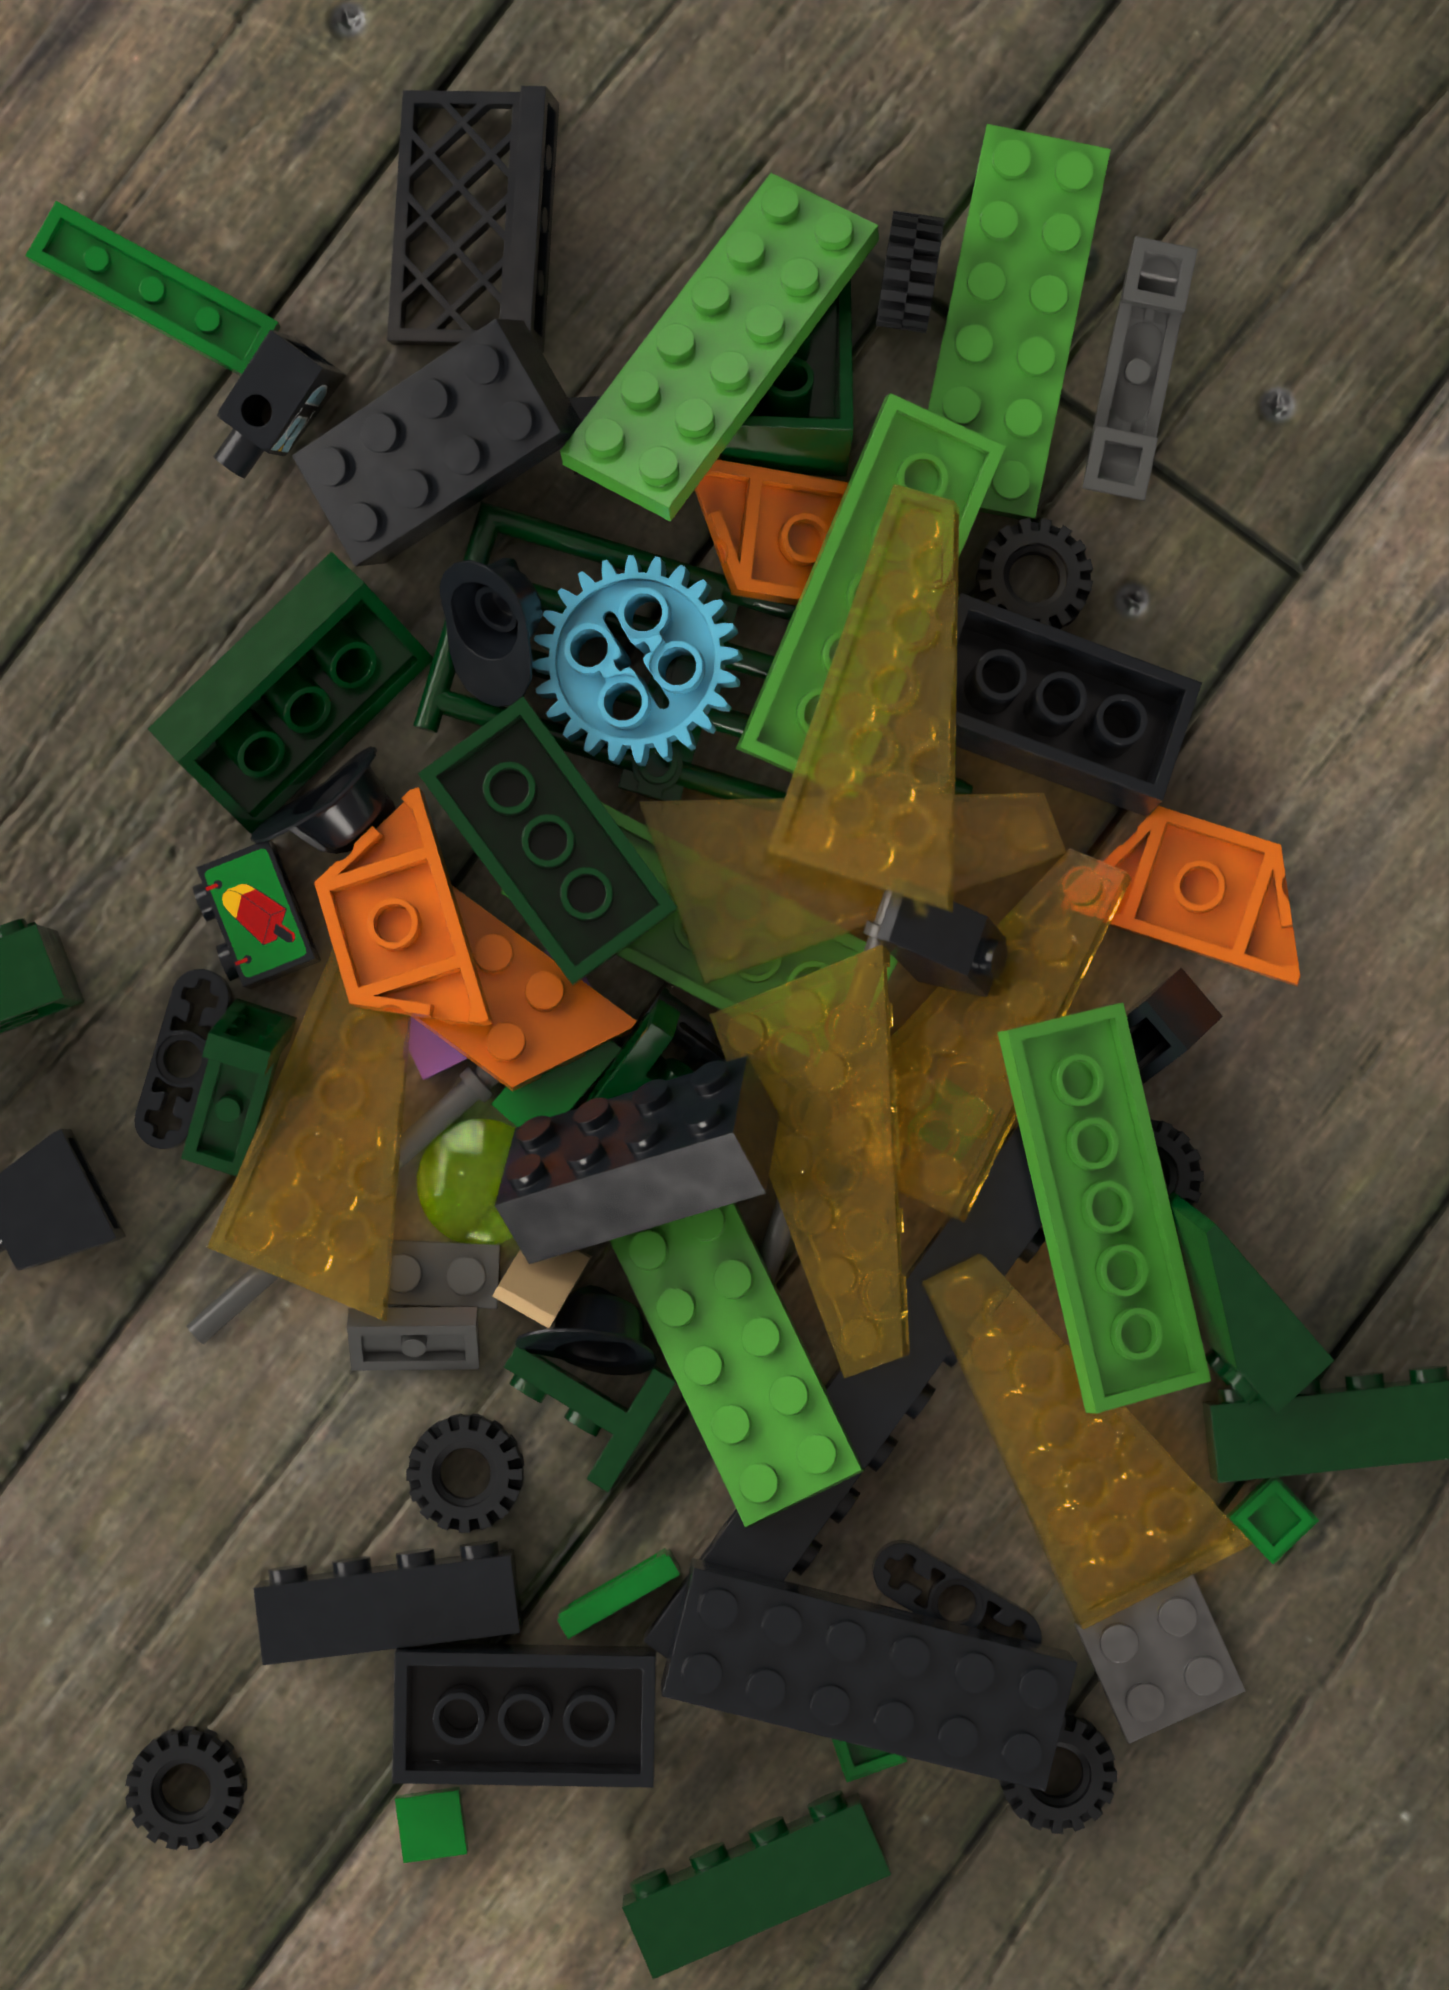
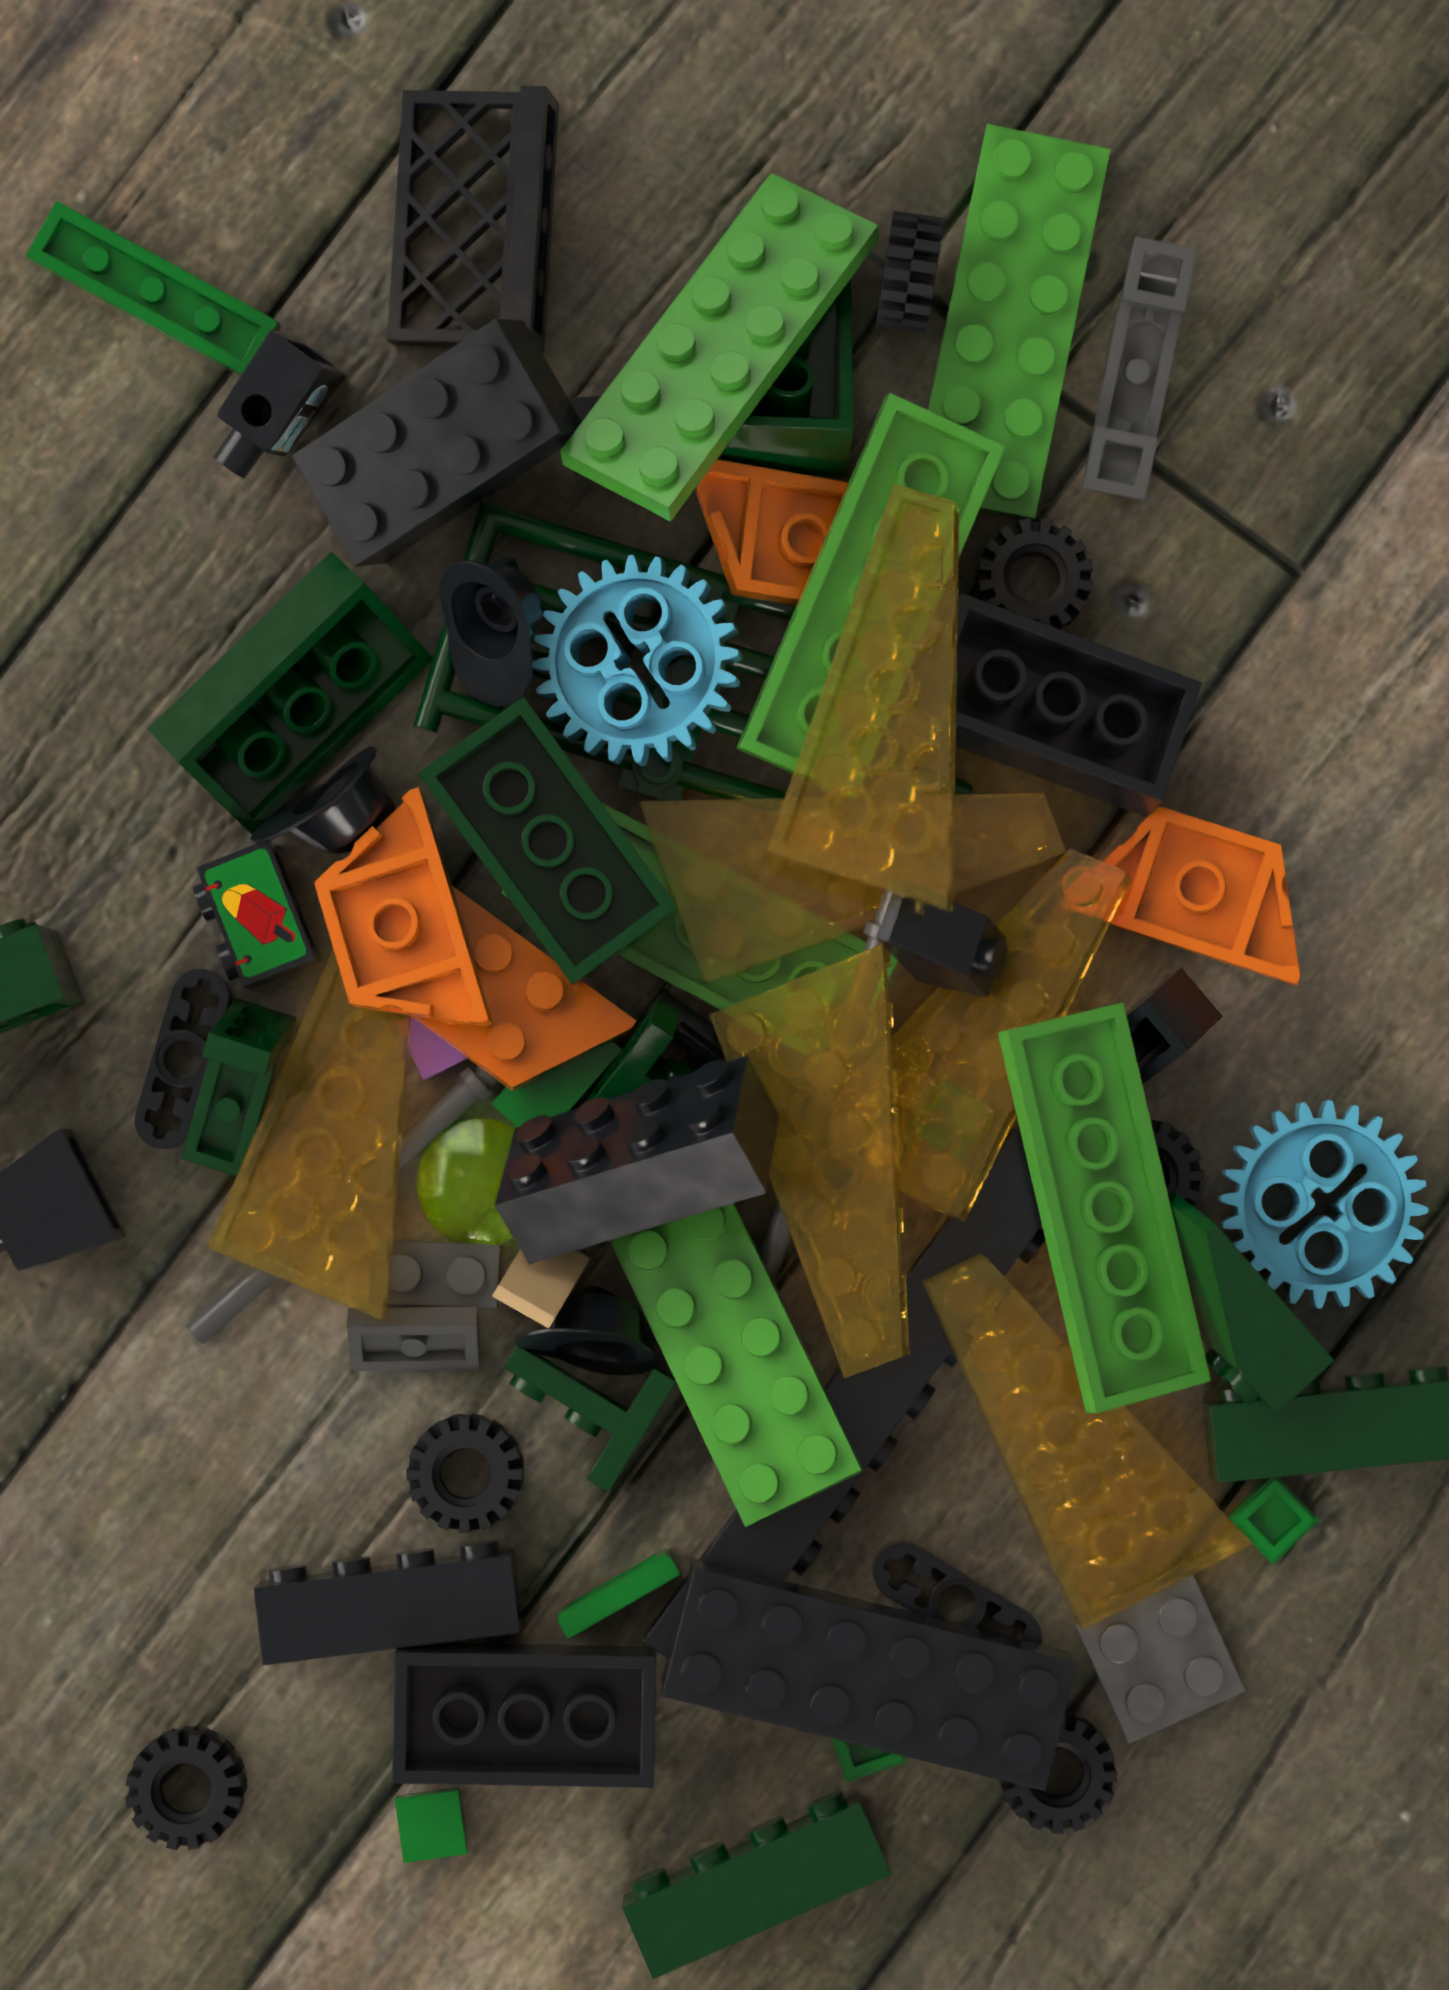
(1359, 1248): none -> medium azure gear

